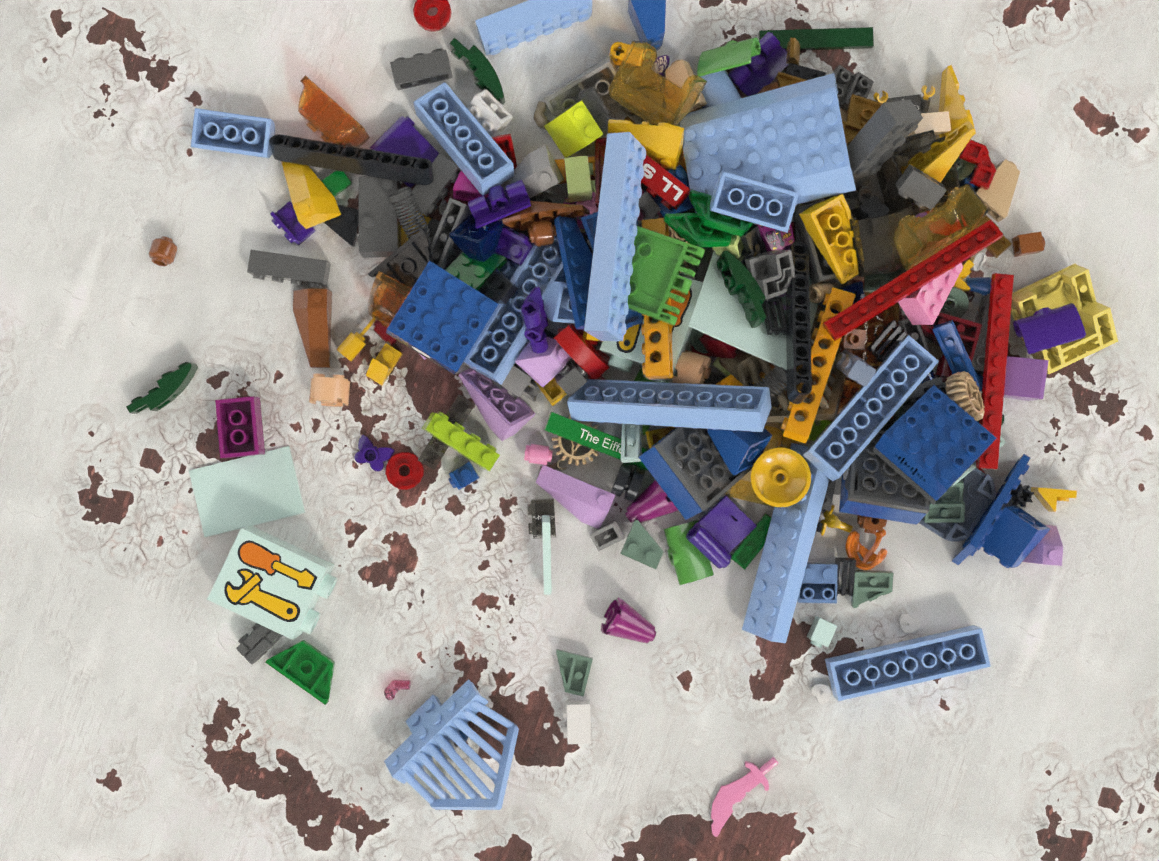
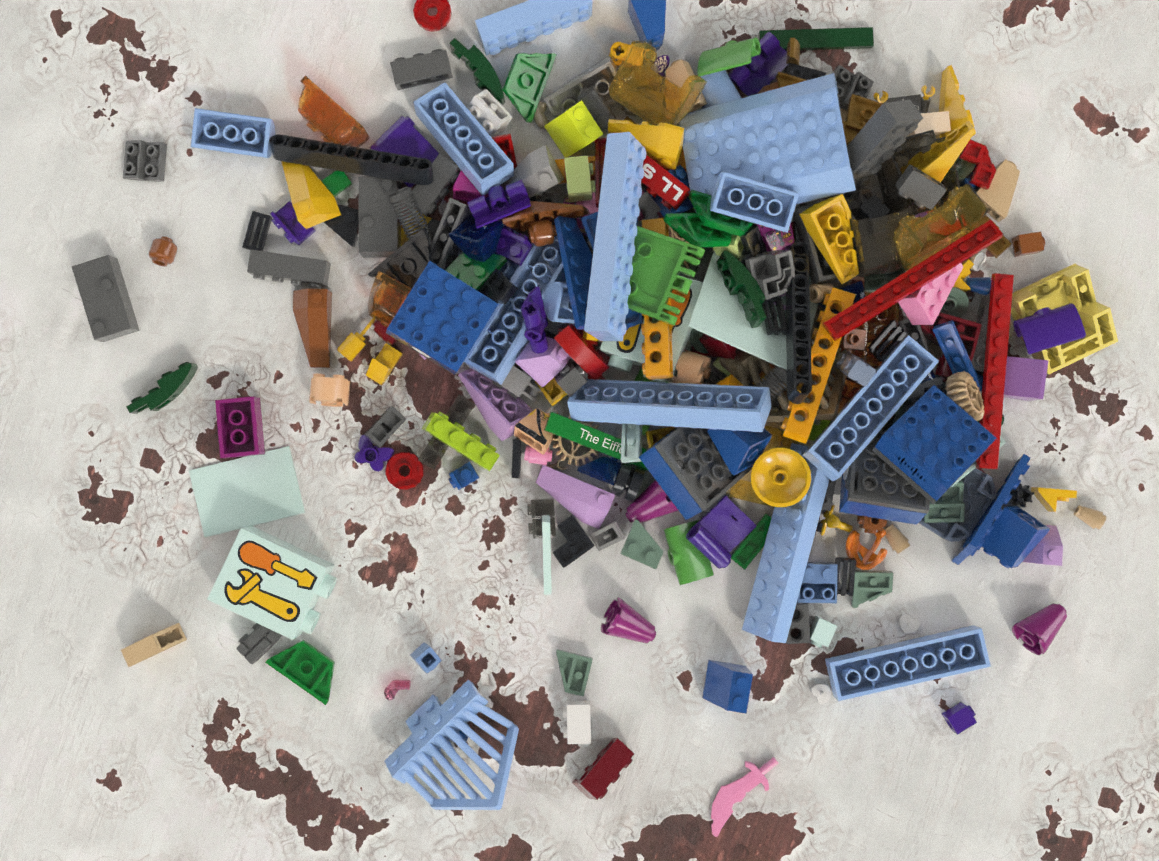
(105, 298): none -> dark grey brick
(145, 161): none -> dark grey slope
(153, 644): none -> tan slope
(254, 215): none -> black tile
(385, 426): none -> dark grey brick
(425, 658): none -> medium blue brick
(516, 459): none -> black tile
(527, 81): none -> wing
(532, 432): none -> light nougat torso
(576, 544): none -> black plate
(602, 469): none -> clear blue slope
(604, 769): none -> dark red wedge
(728, 685): none -> blue slope
(801, 622): none -> dark grey brick
(896, 539): none -> tan cone
(959, 717): none -> dark purple brick
(1040, 628): none -> magenta cone
(1091, 517): none -> tan cone

